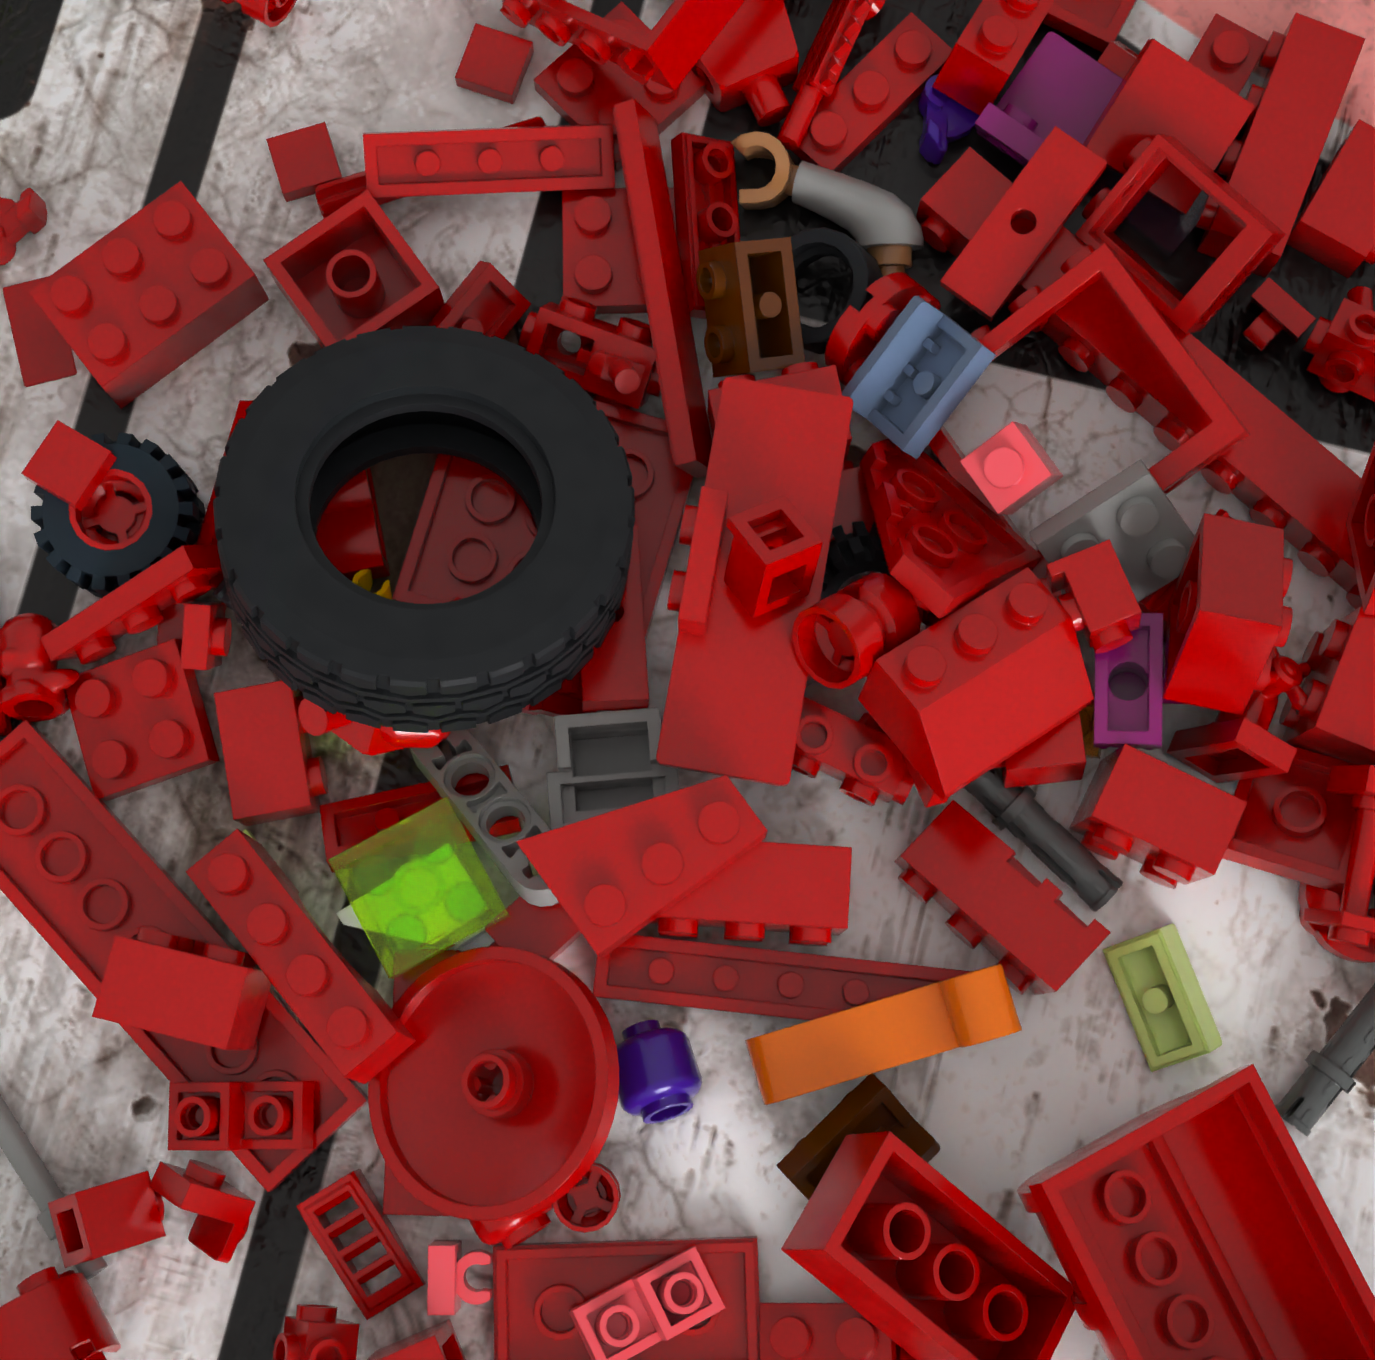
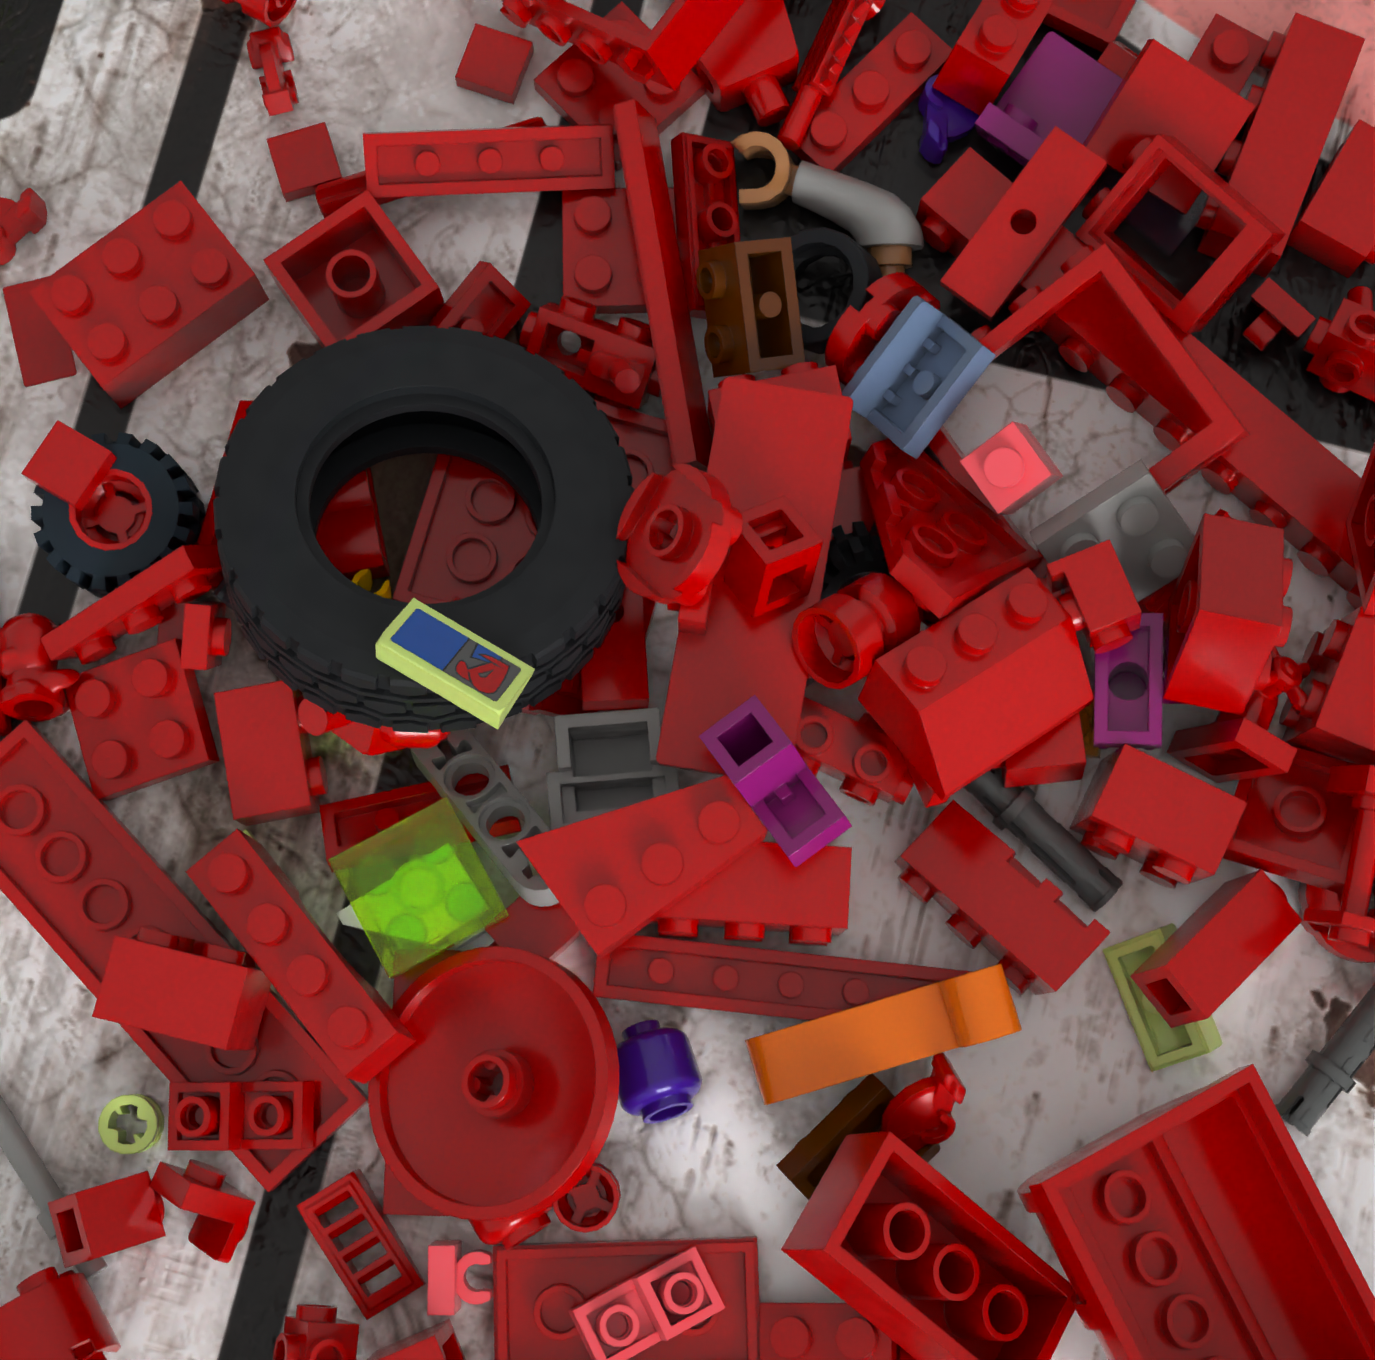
(115, 1137): none -> yellowish green bush
(269, 51): none -> red piece
(453, 662): none -> slope
(707, 526): none -> red plate
(775, 781): none -> magenta brick
(924, 1108): none -> red piece
(1216, 949): none -> red brick

